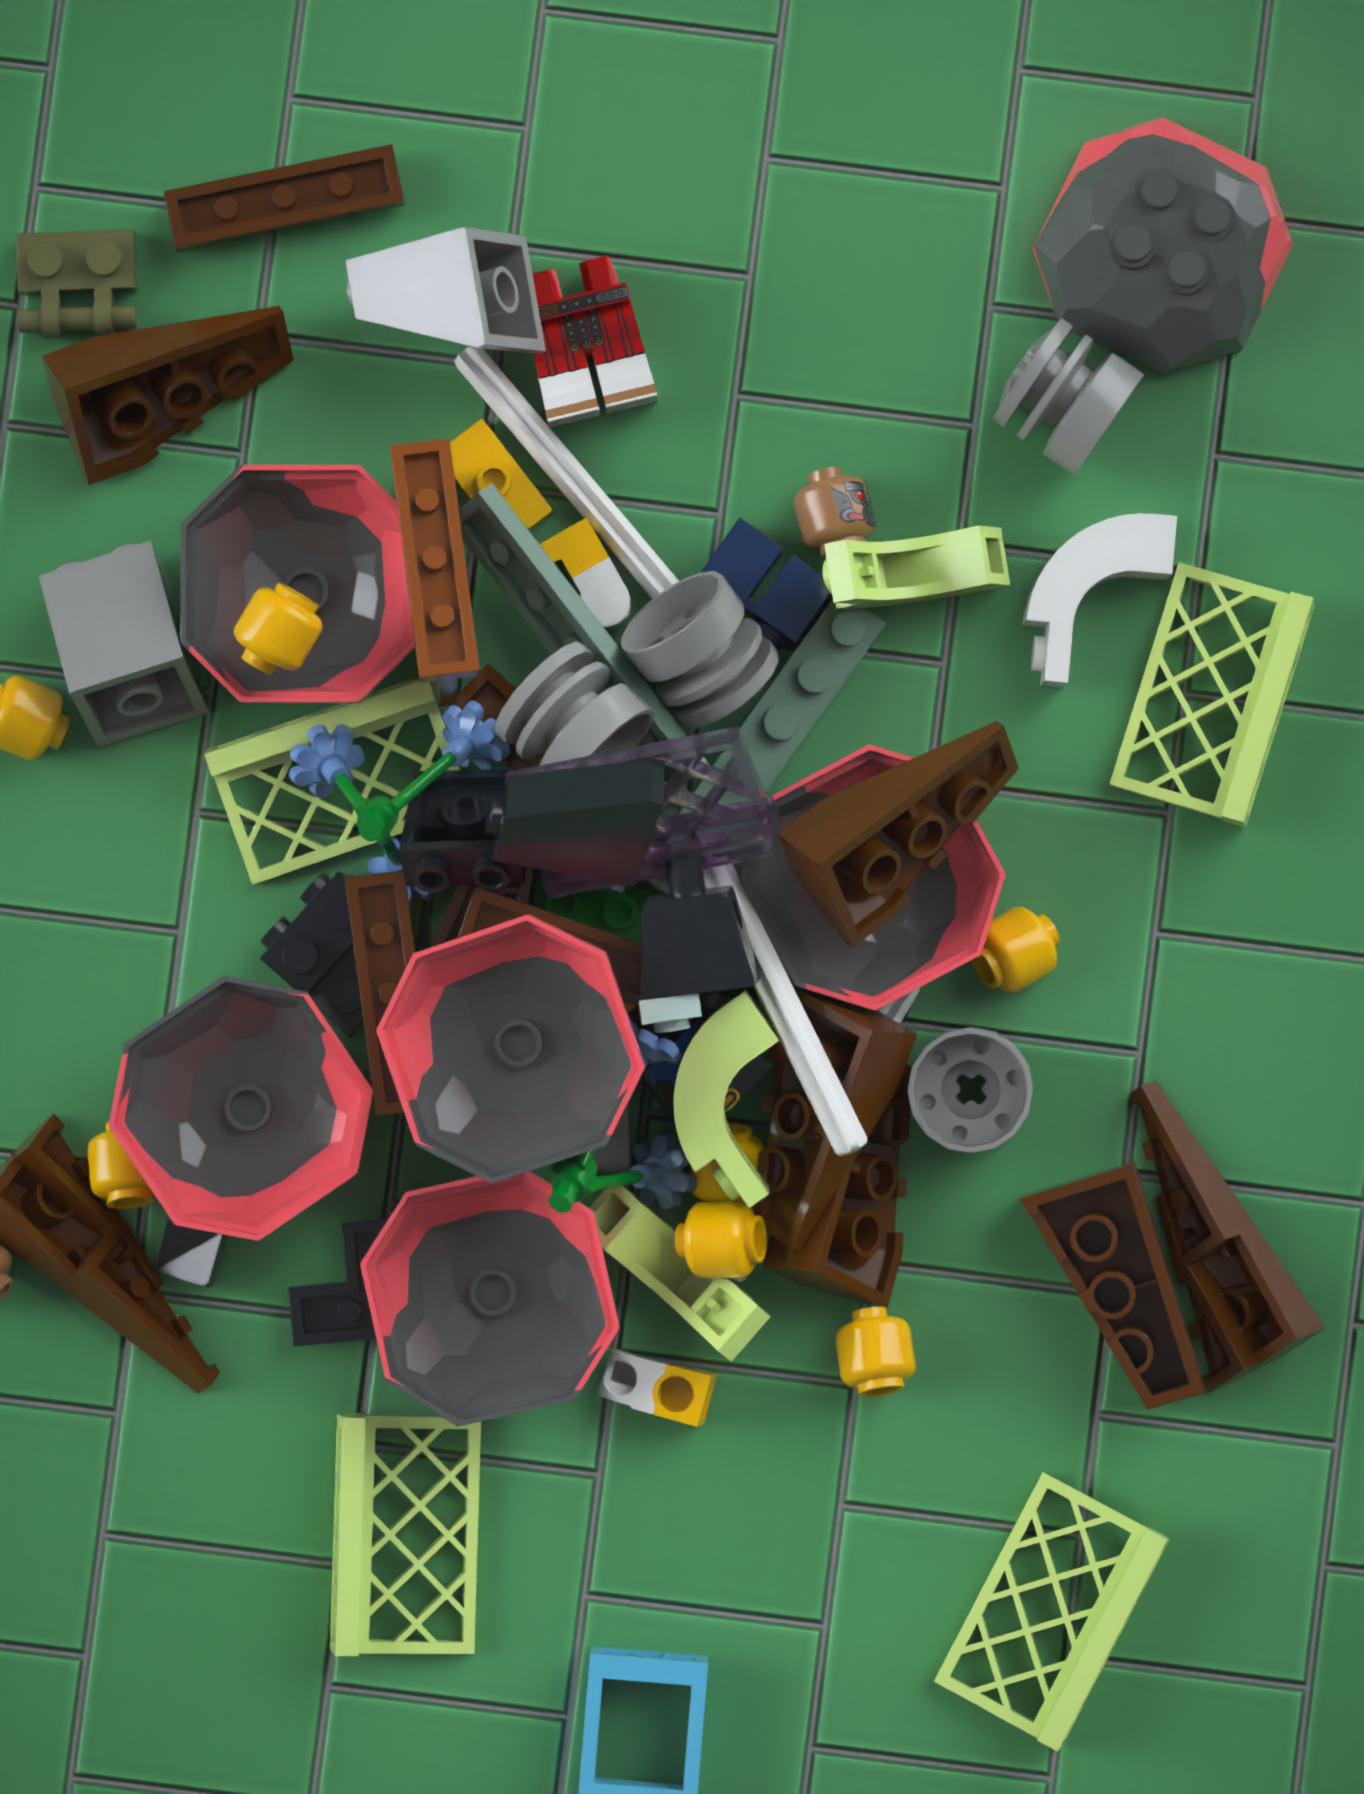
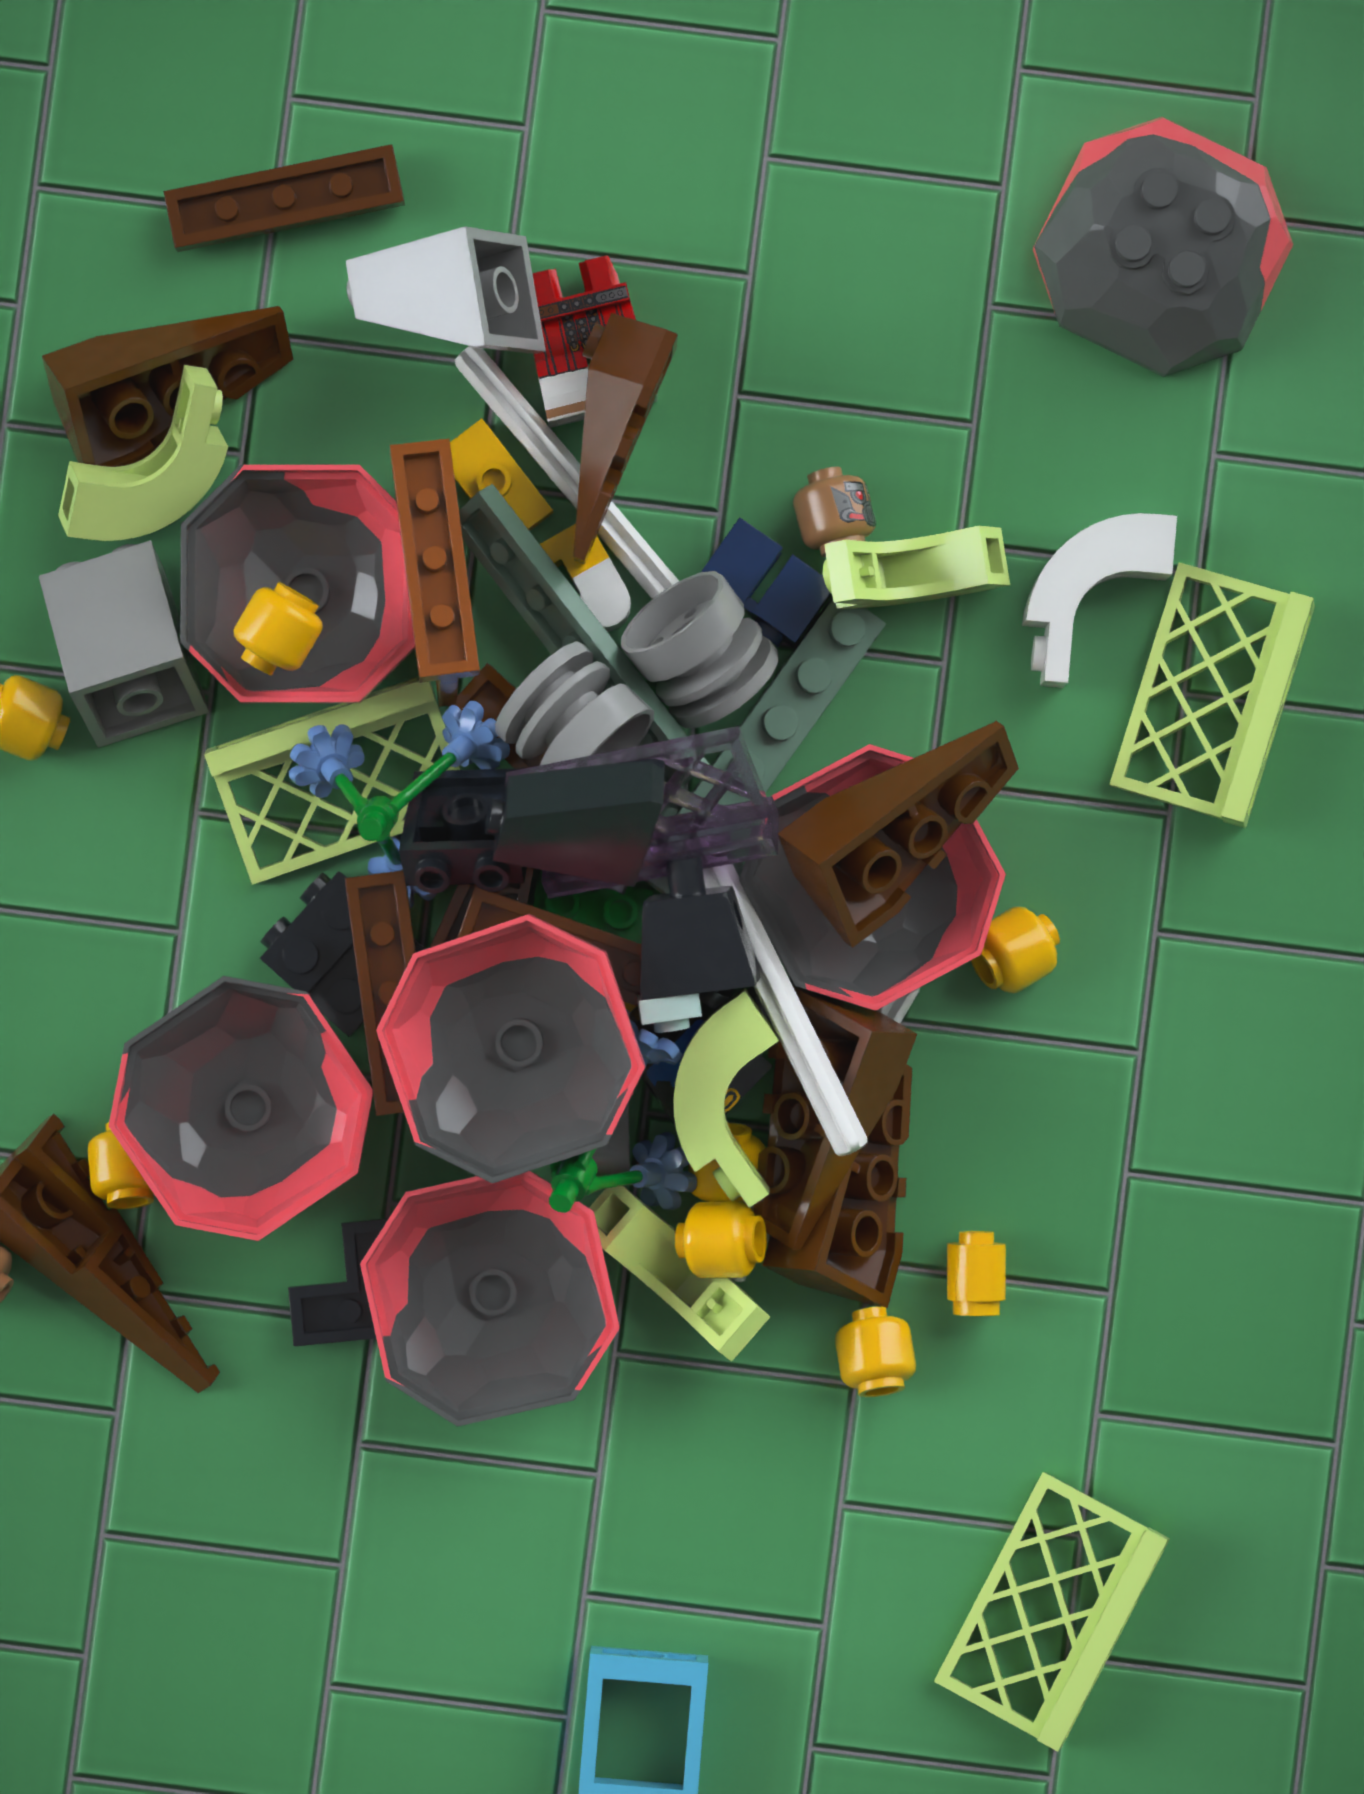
(72, 264): olive plate -> none
(160, 488): none -> yellowish green arch
(190, 1254): black slope -> none
(354, 1529): yellowish green fence -> none
(621, 387): none -> reddish brown wedge
(658, 1387): leg -> none
(972, 1124): light grey wheel -> none
(976, 1274): none -> yellow brick
(1066, 395): light grey wheel -> none
(1116, 1263): reddish brown wedge -> none
(1236, 1284): reddish brown wedge -> none

